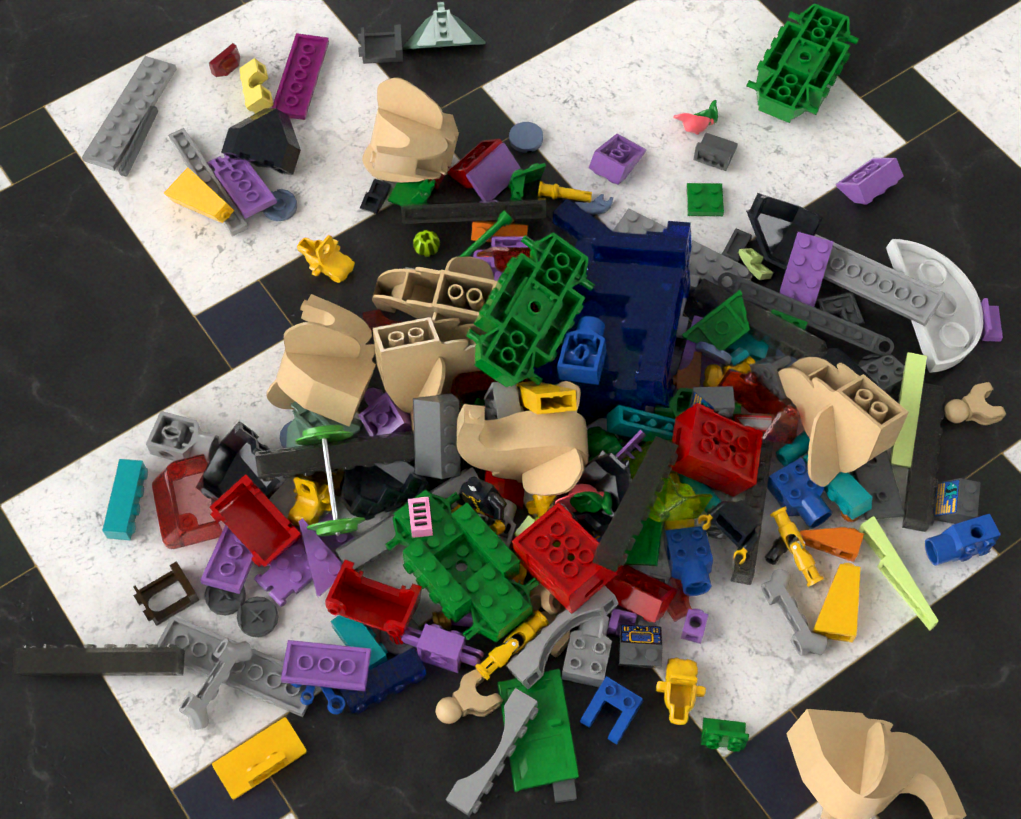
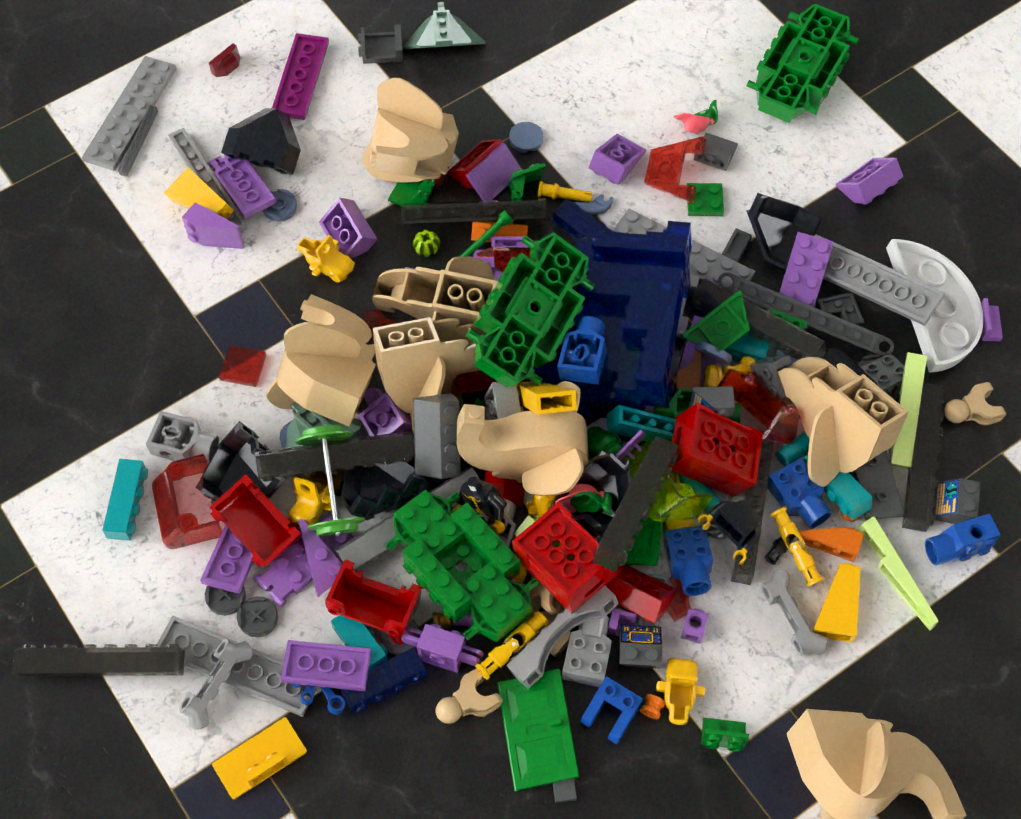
(144, 594): dark brown panel -> none
(211, 229): none -> medium lavender slope
(242, 366): none -> clear red tile
(255, 95): light yellow arch -> none
(349, 227): none -> medium lavender slope
(376, 196): black slope -> none
(424, 530): bright pink slope -> none
(469, 790): light grey arch -> none
(652, 706): none -> orange wheel
(666, 167): none -> clear red wing
(738, 355): teal tile -> none
(753, 262): yellowish green slope -> none
(757, 421): slope -> none

